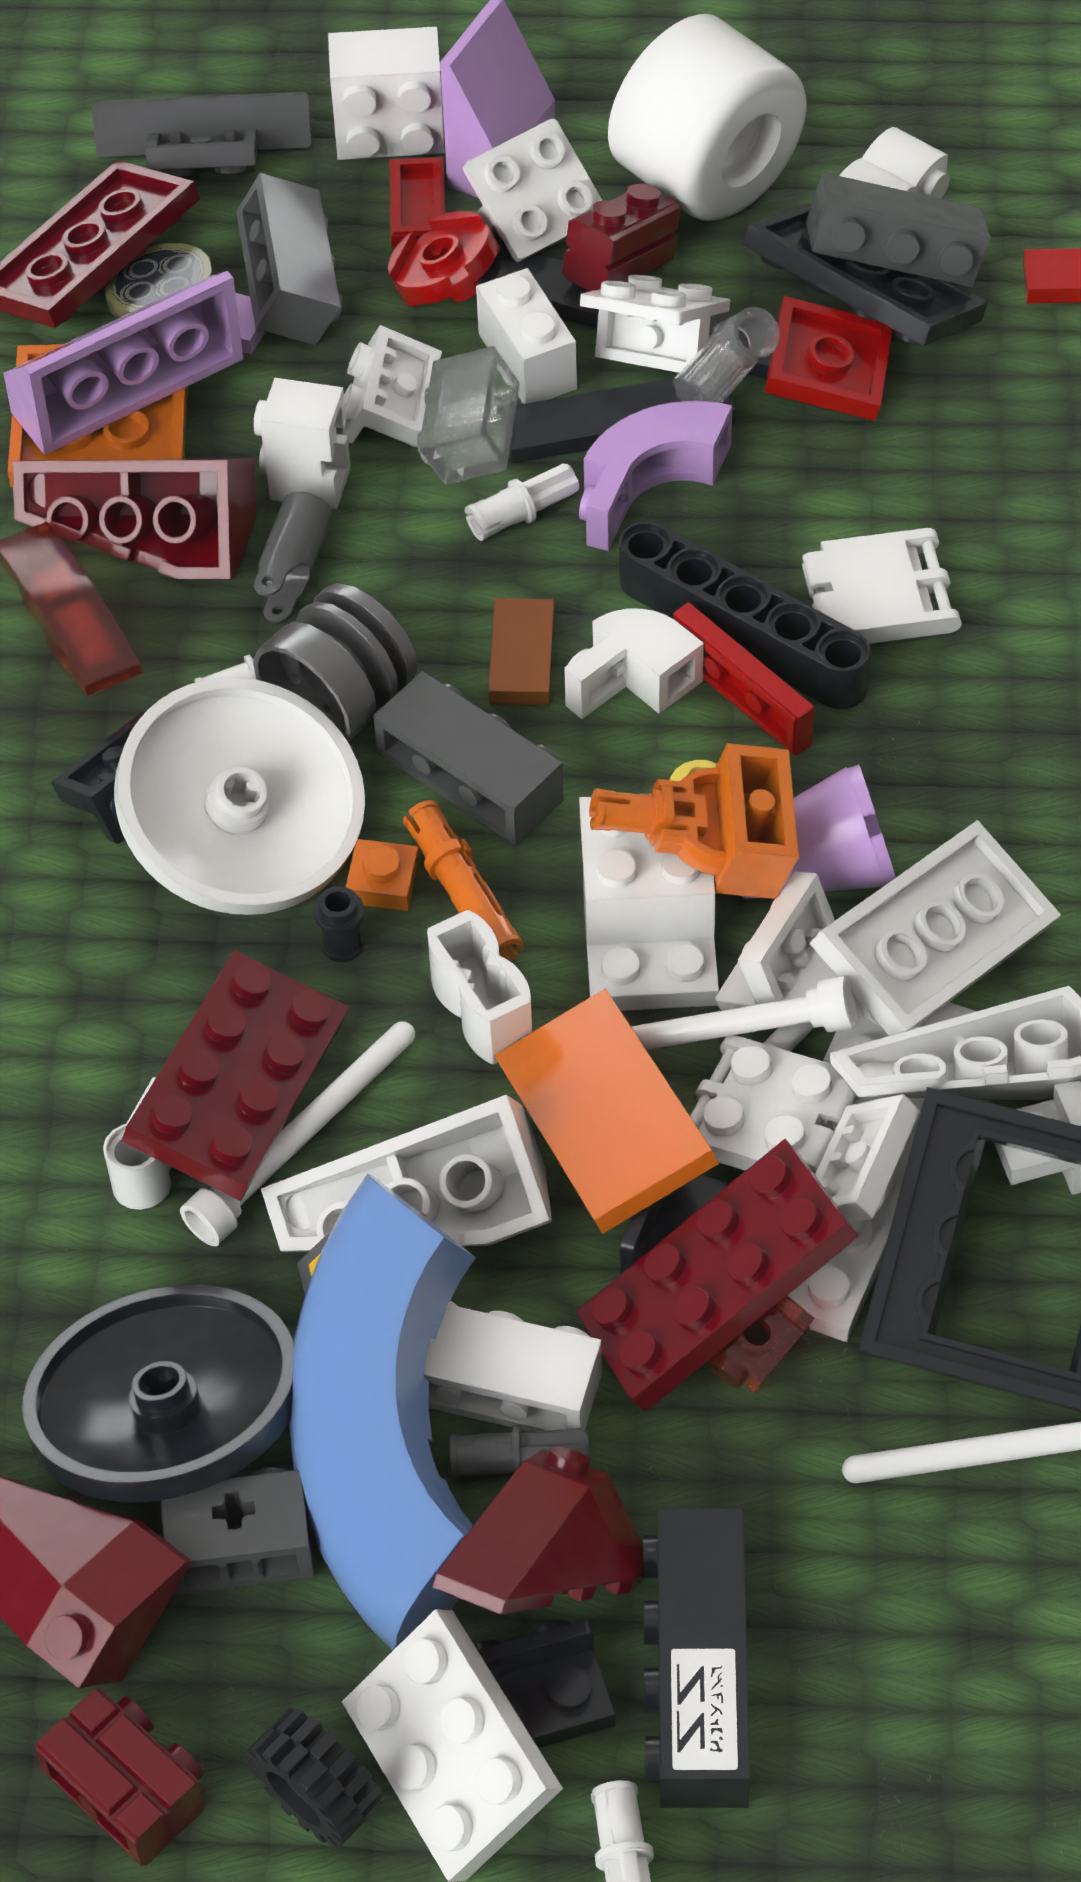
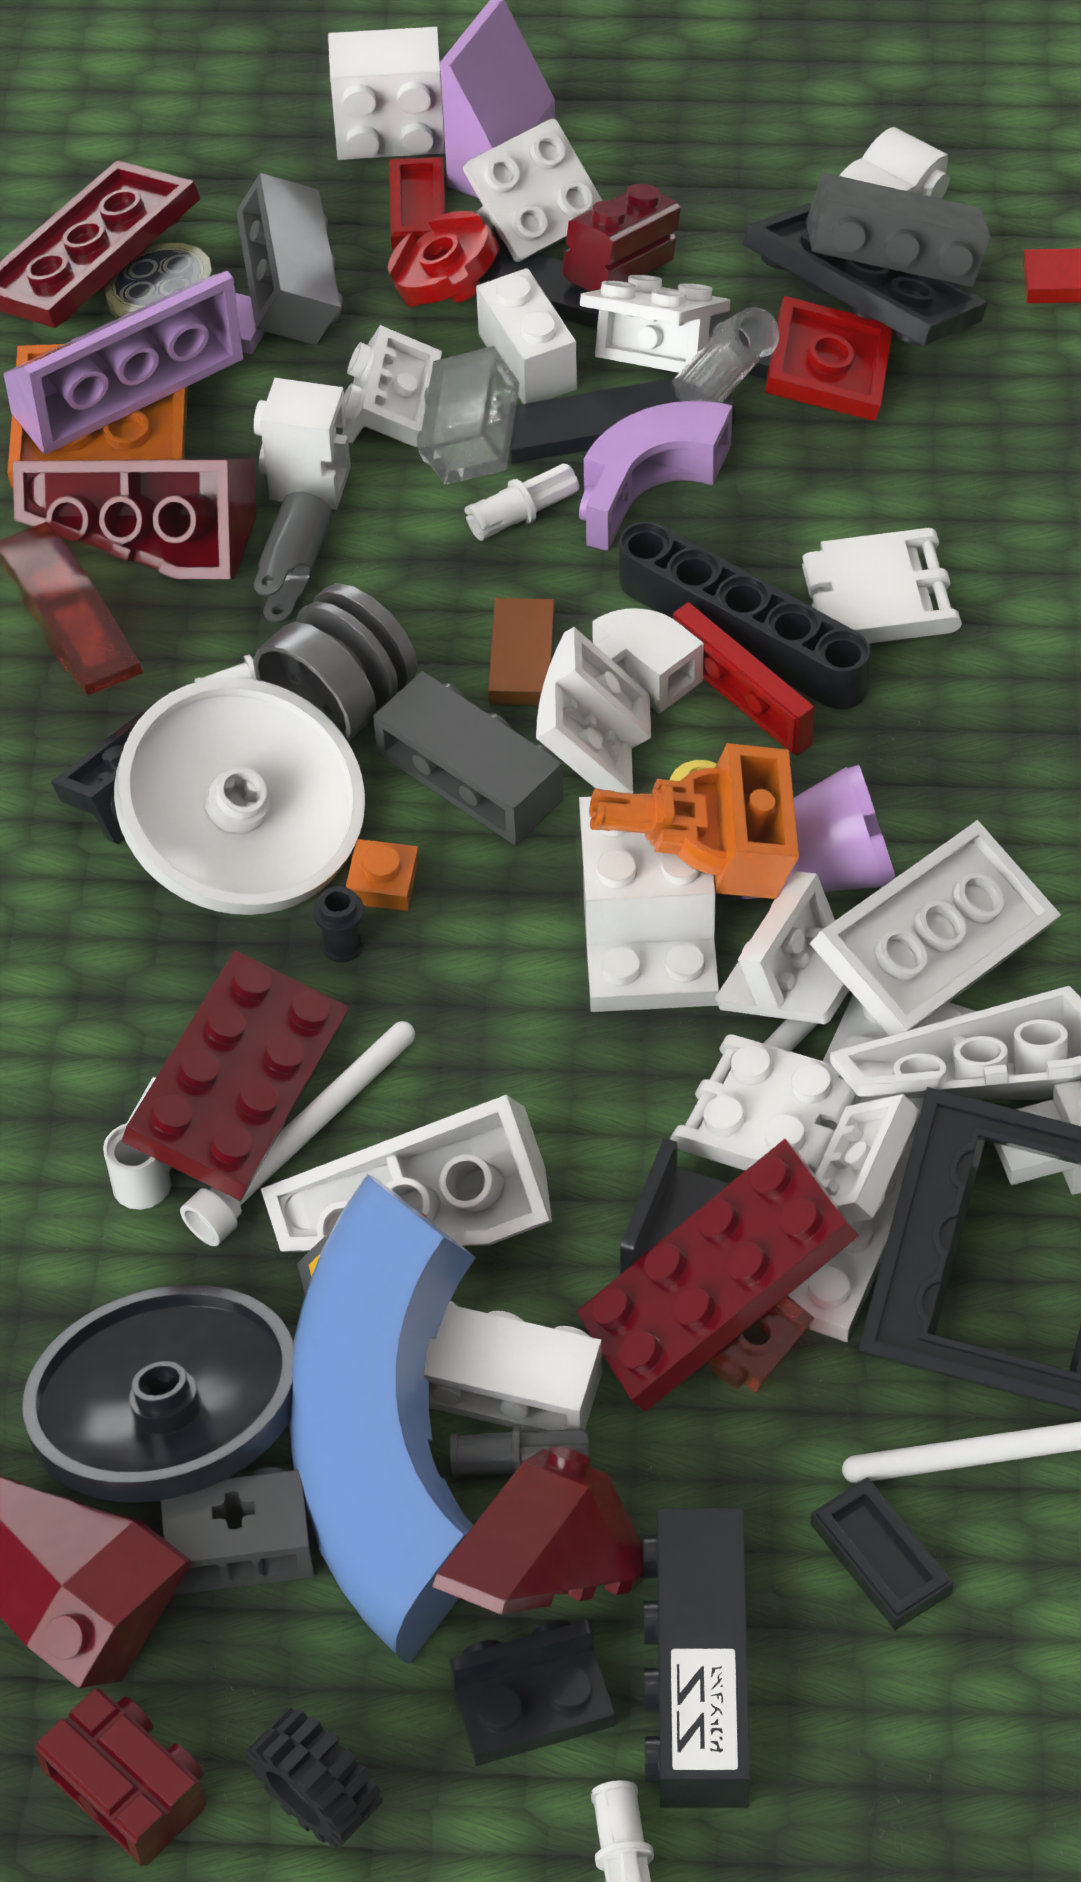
(202, 129): dark grey bracket -> none
(451, 1745): white plate -> none
(452, 864): orange pin -> none
(479, 984): white brick -> none
(592, 713): none -> white slope
(605, 1111): orange tile -> none
(707, 117): white piece -> none
(826, 1006): white piece -> none
(881, 1553): none -> black tile

